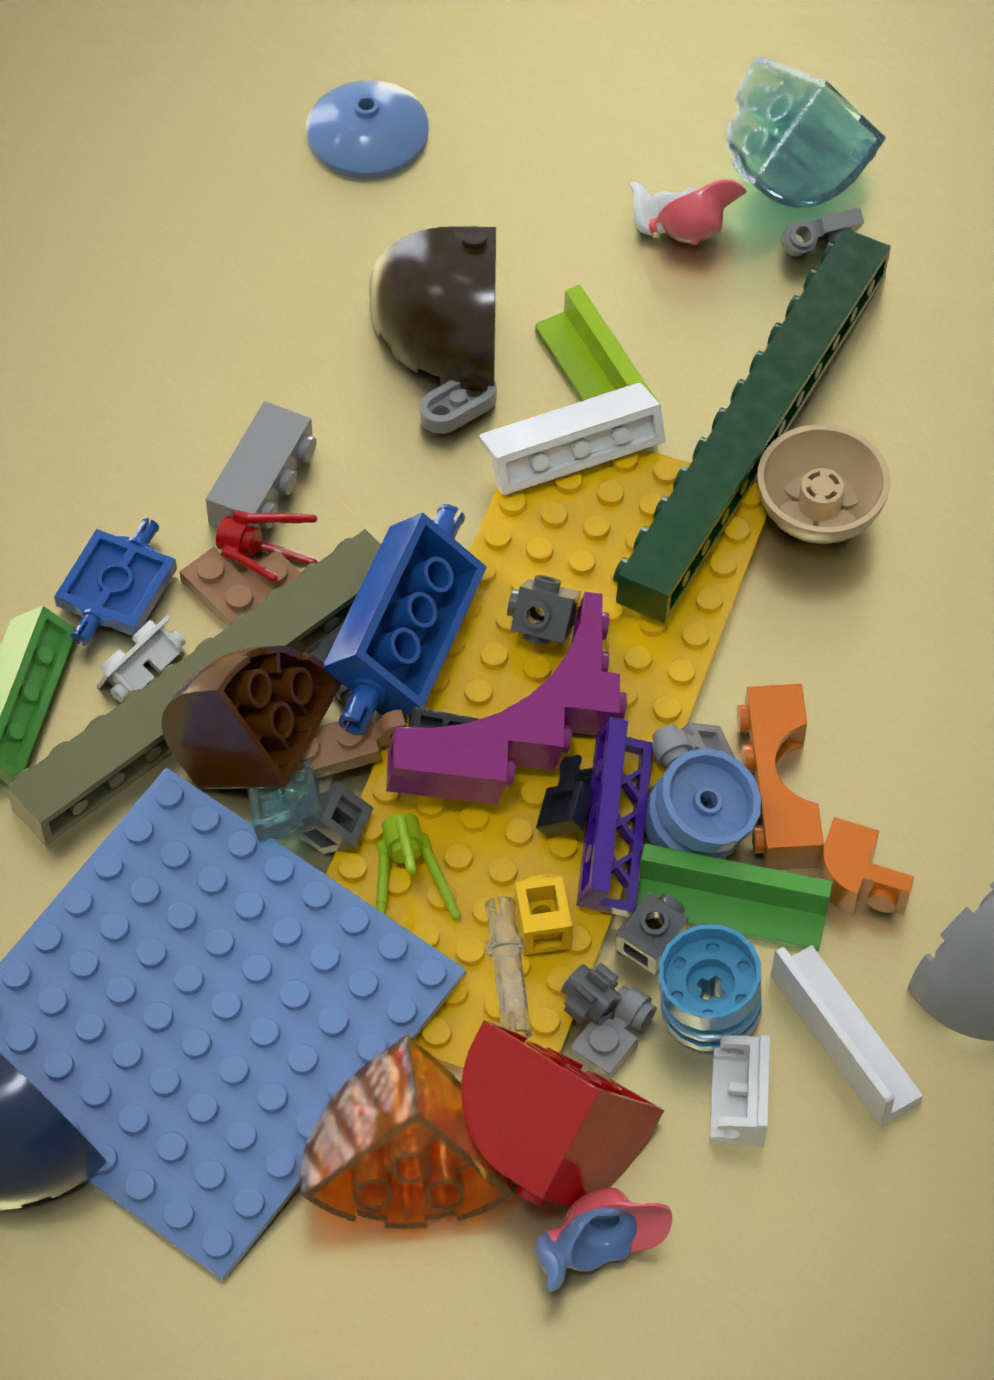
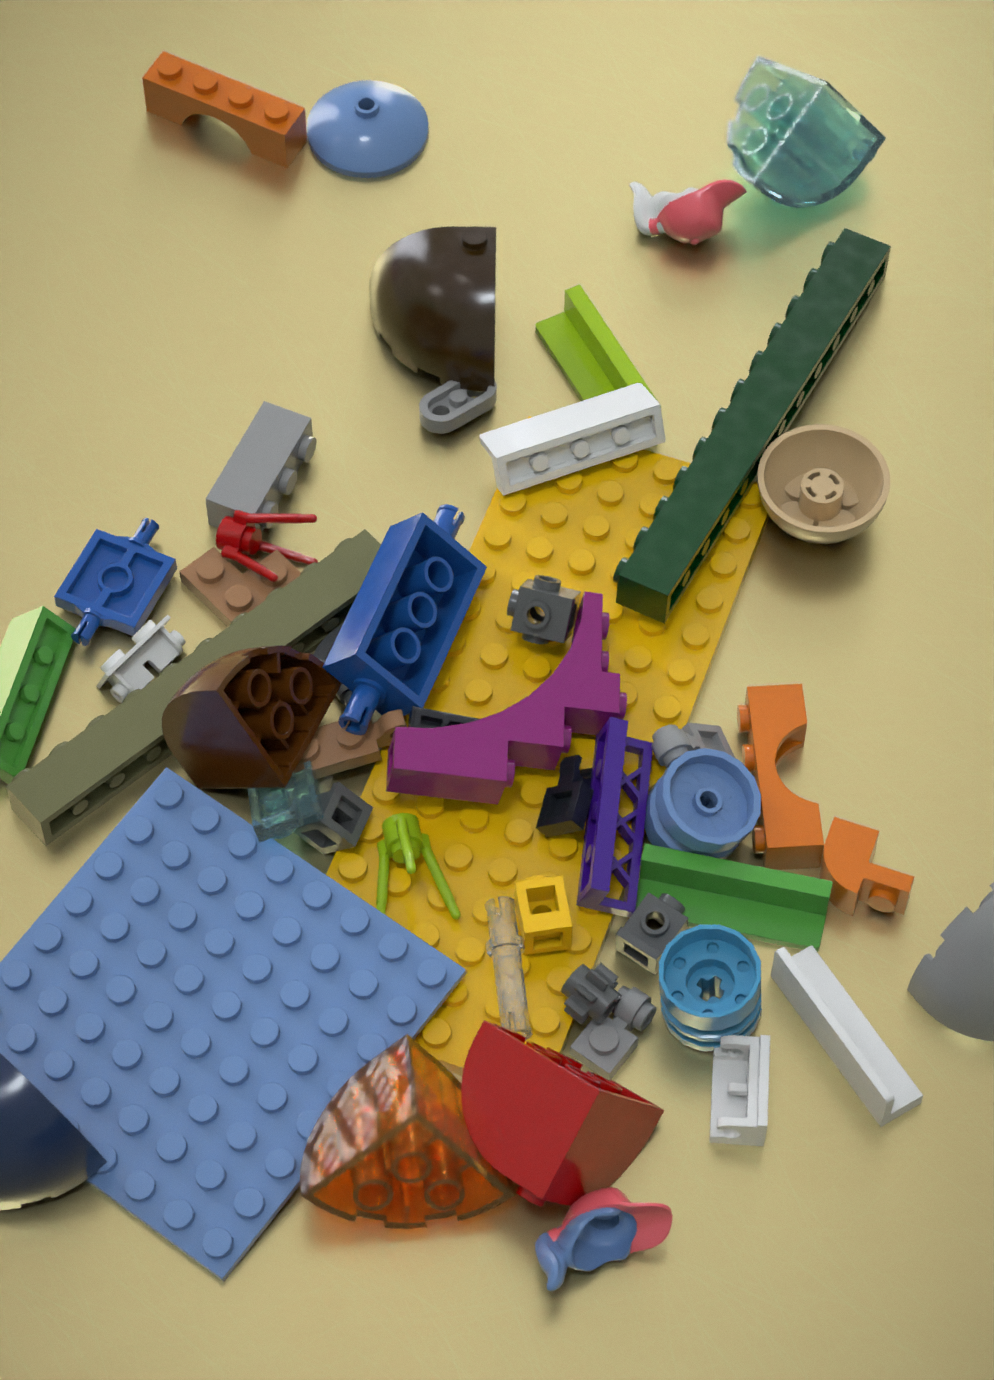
(266, 123): none -> orange arch
(825, 228): light grey plate -> none

